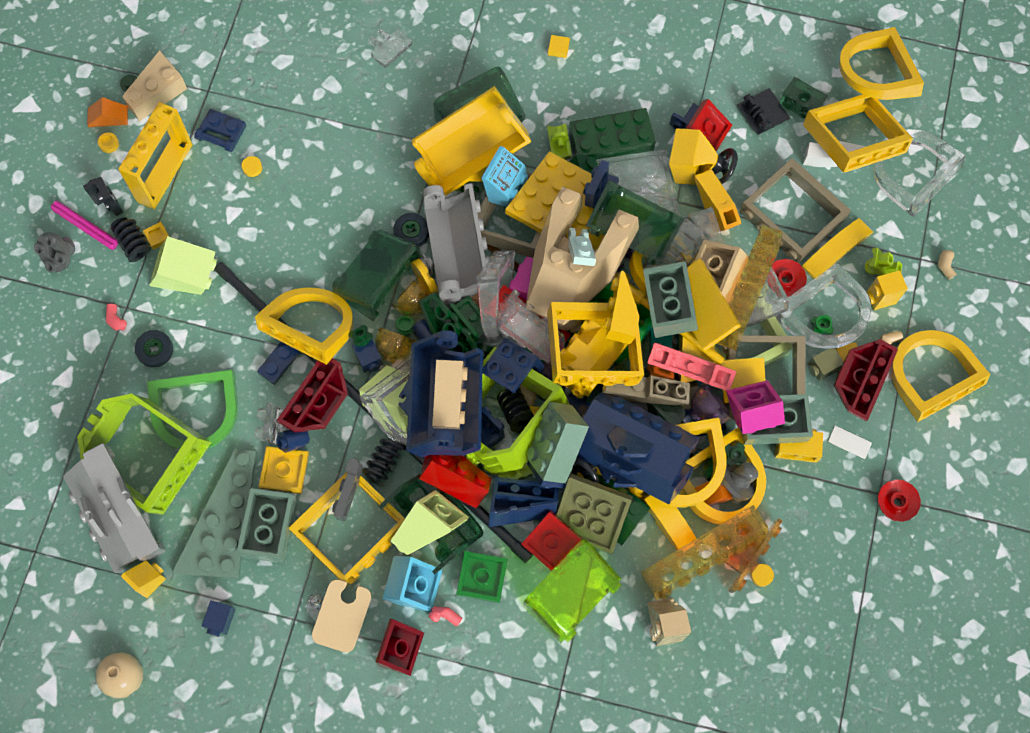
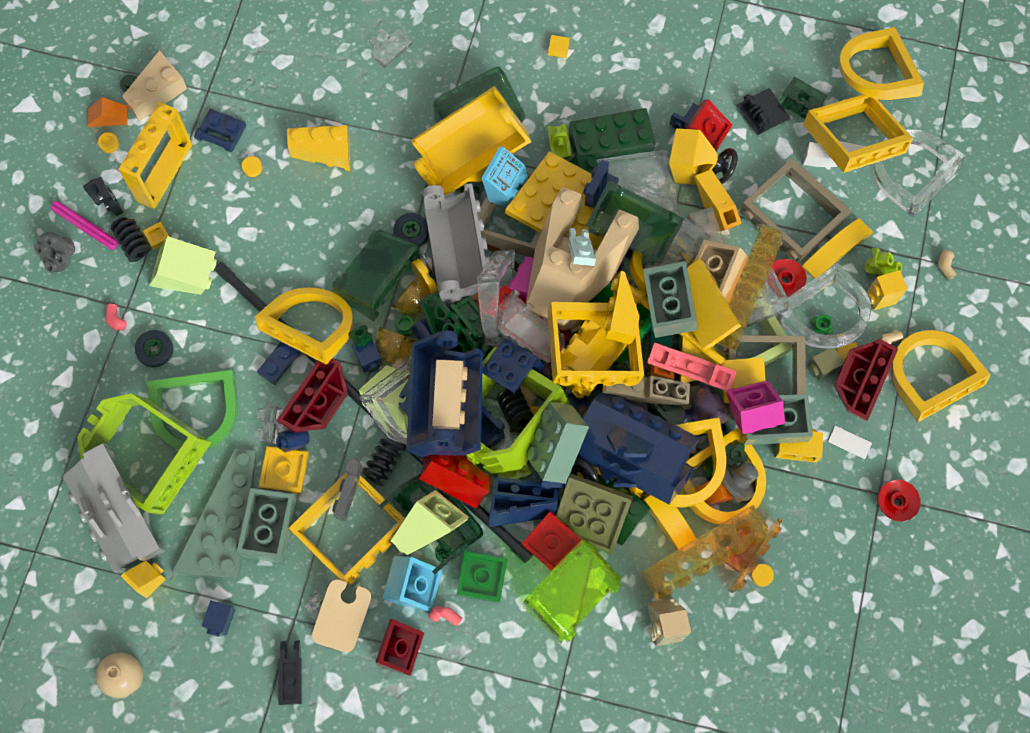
(290, 675): none -> black hinge
(321, 144): none -> yellow wedge

